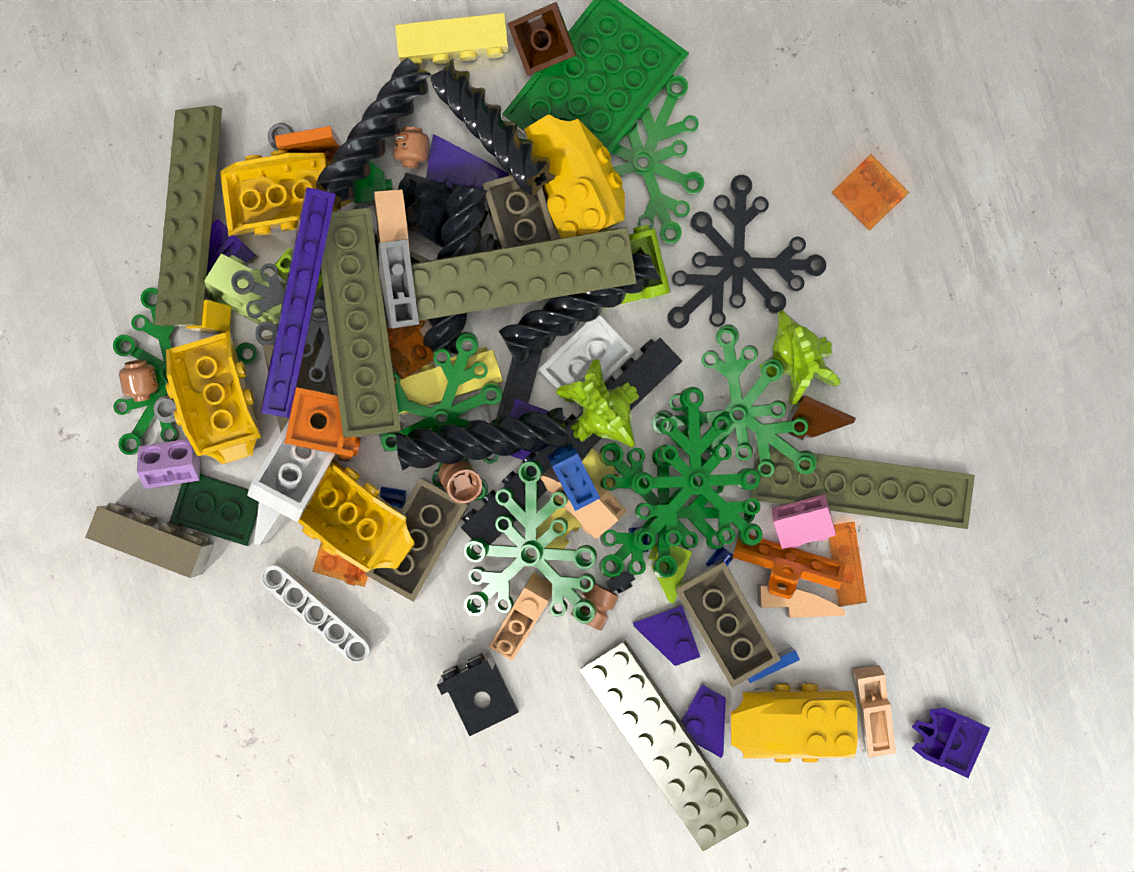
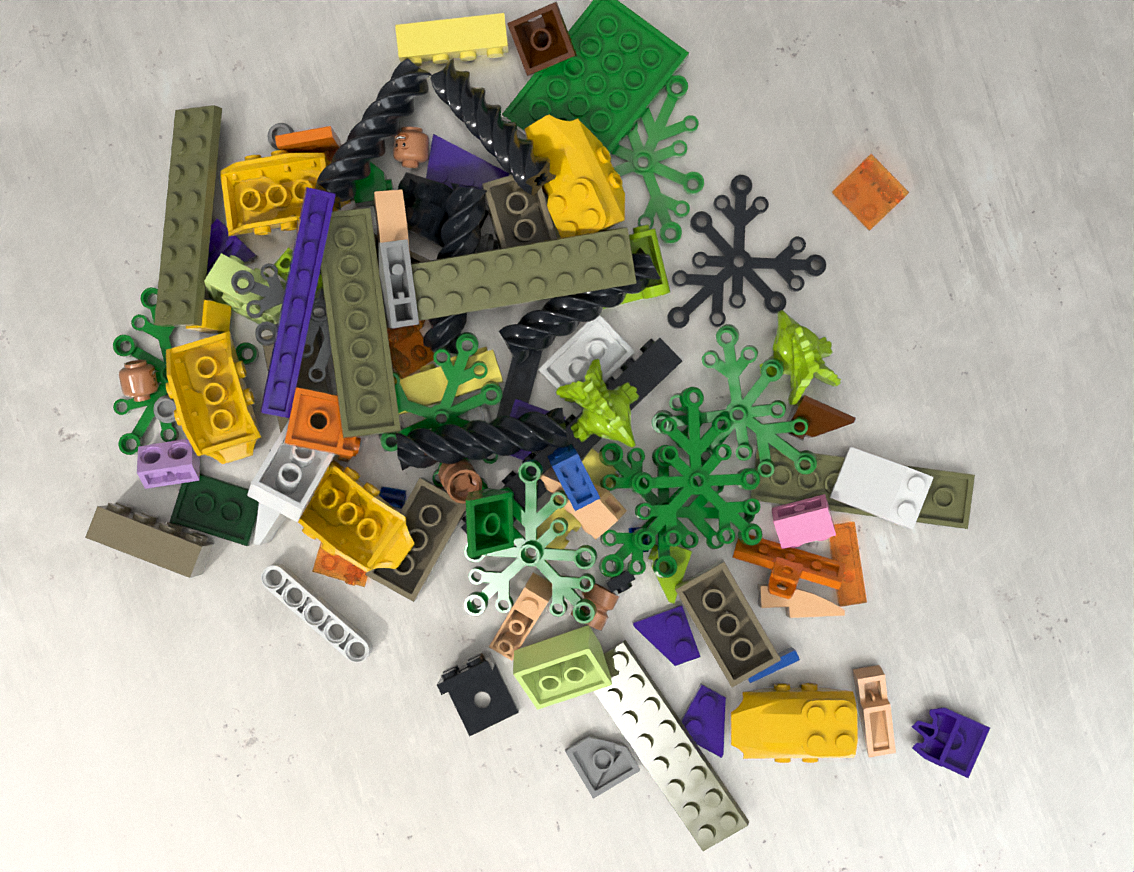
(489, 521): none -> green slope
(561, 667): none -> yellowish green slope
(601, 763): none -> light grey plate
(719, 554): clear blue hinge -> none
(881, 487): none -> white slope

